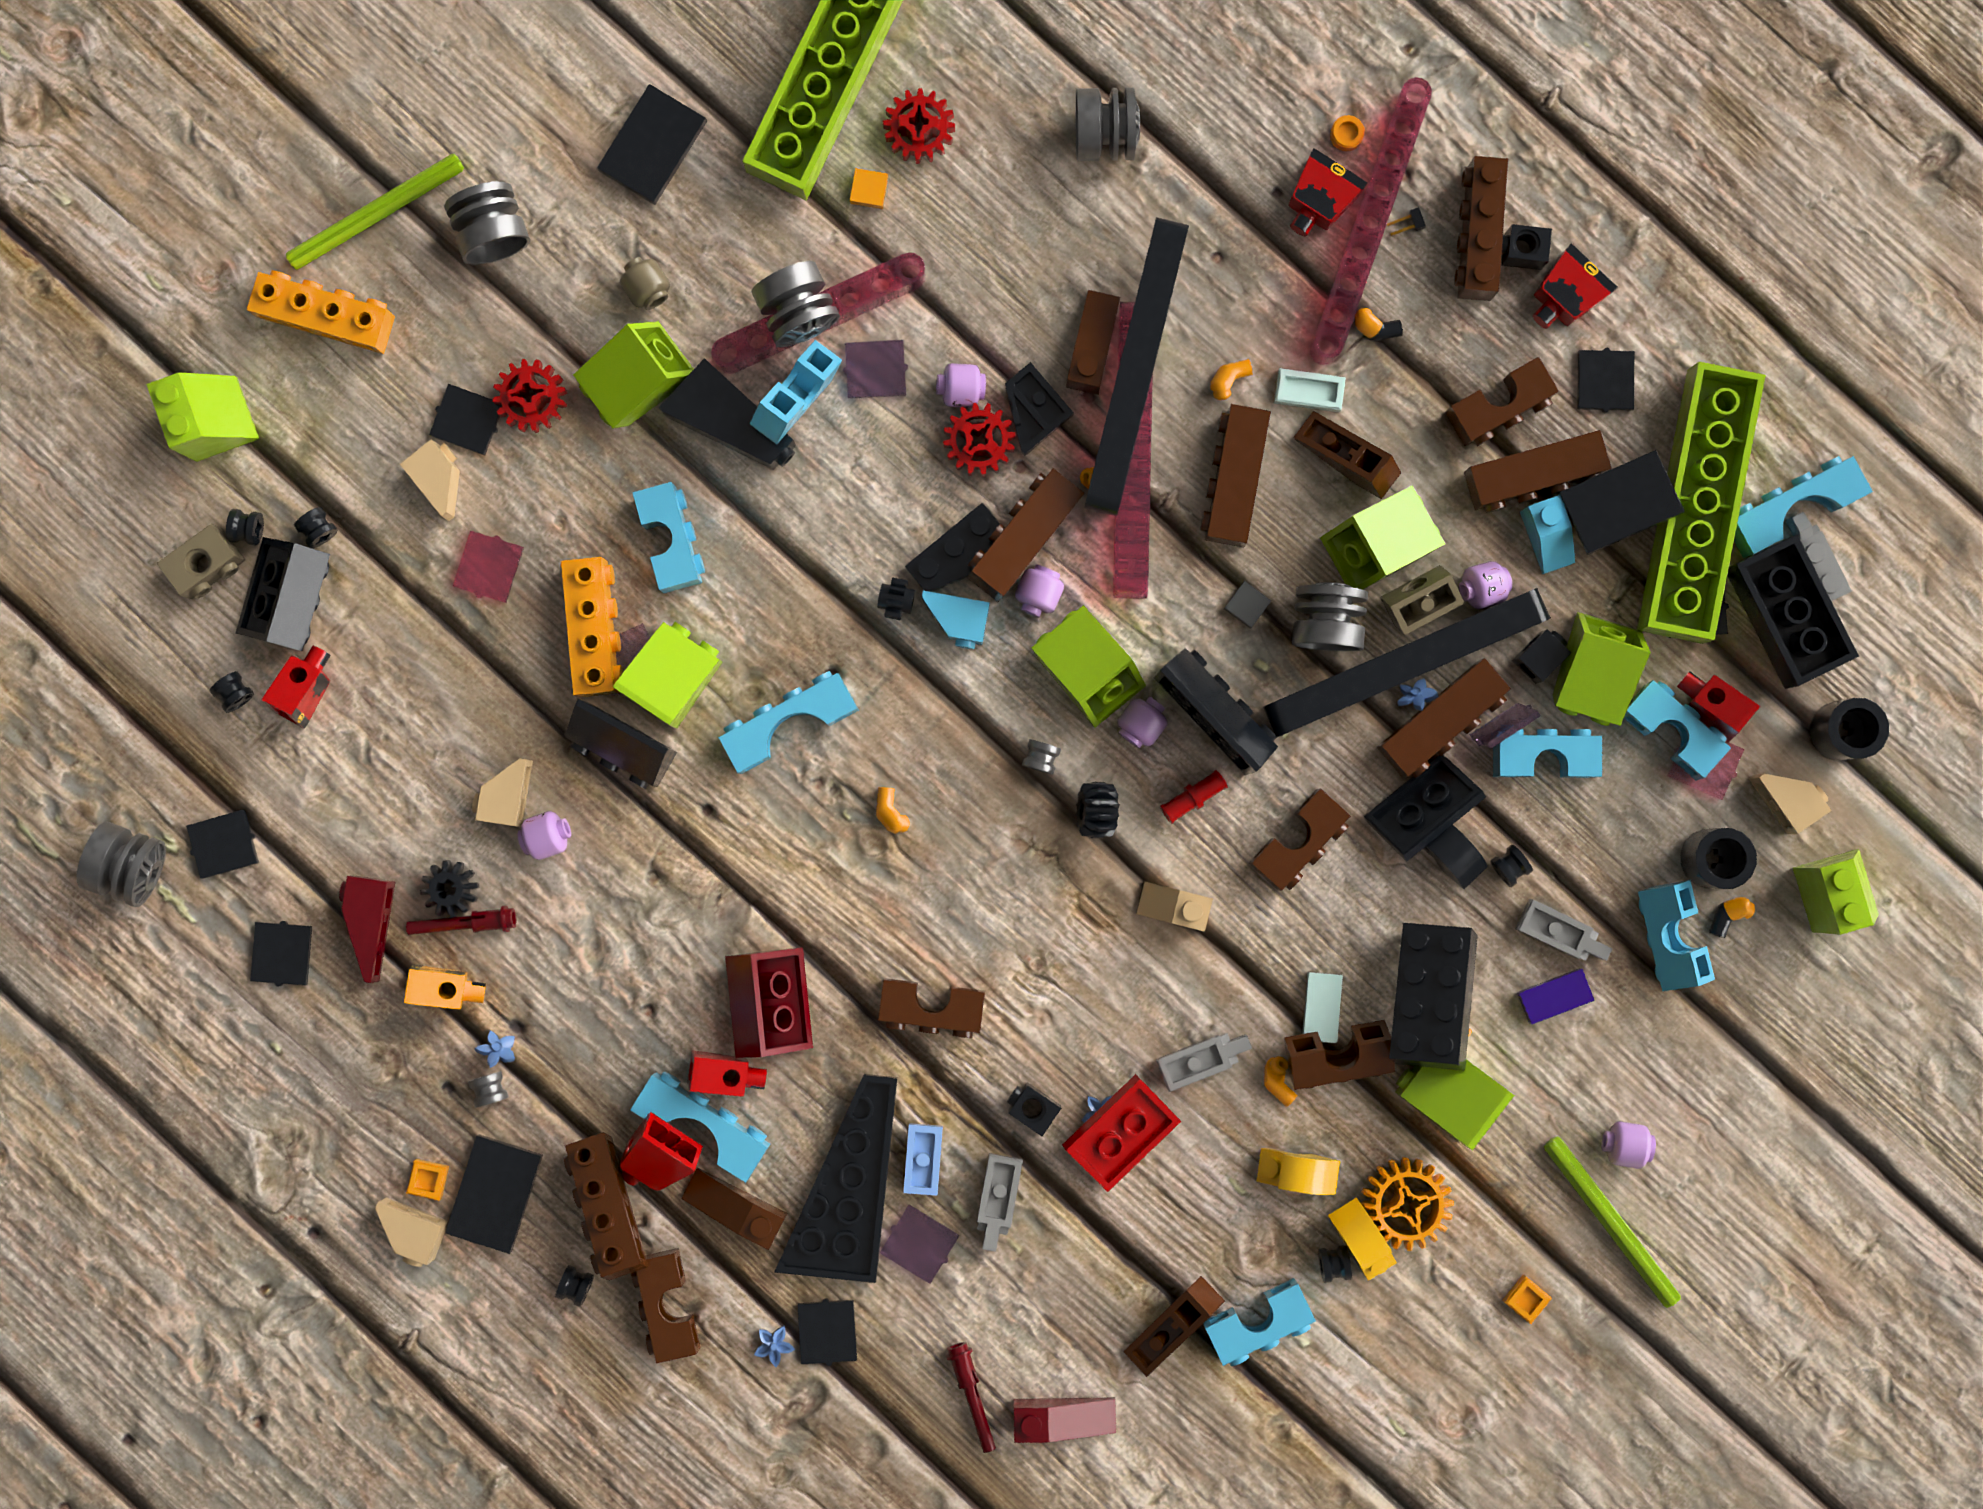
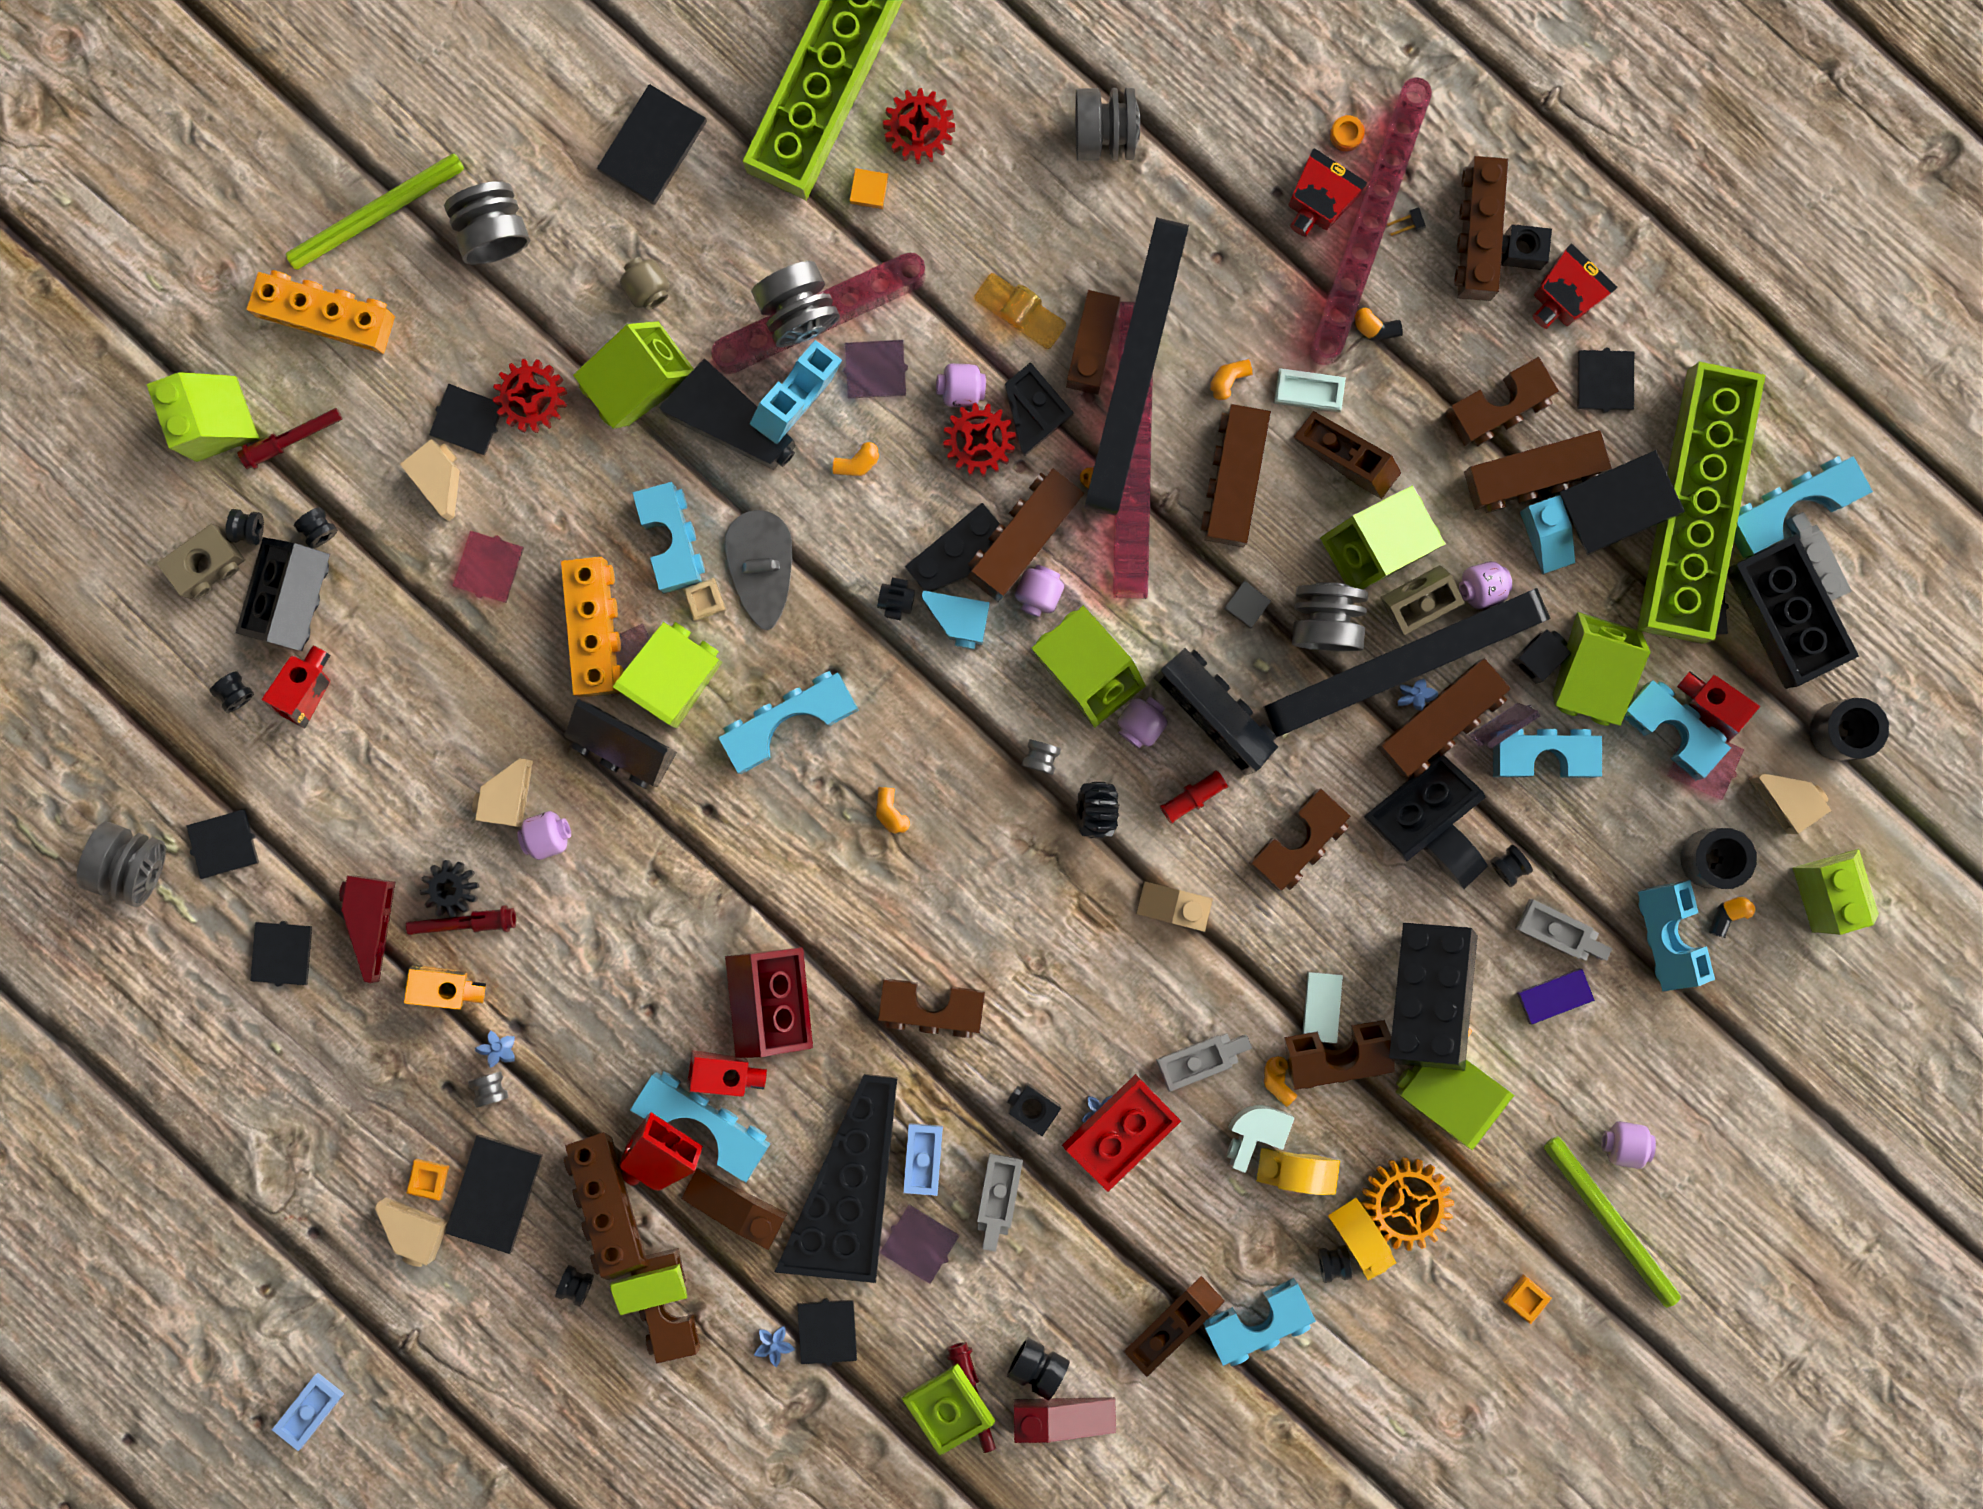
(274, 445): none -> dark red pin
(308, 1411): none -> light blue plate
(648, 1289): none -> lime slope
(704, 599): none -> tan tile
(760, 564): none -> flat silver shield
(859, 464): none -> light orange arm
(948, 1409): none -> lime tile
(1021, 310): none -> clear yellow piece
(1038, 1368): none -> black wheel
(1254, 1125): none -> light aqua brick

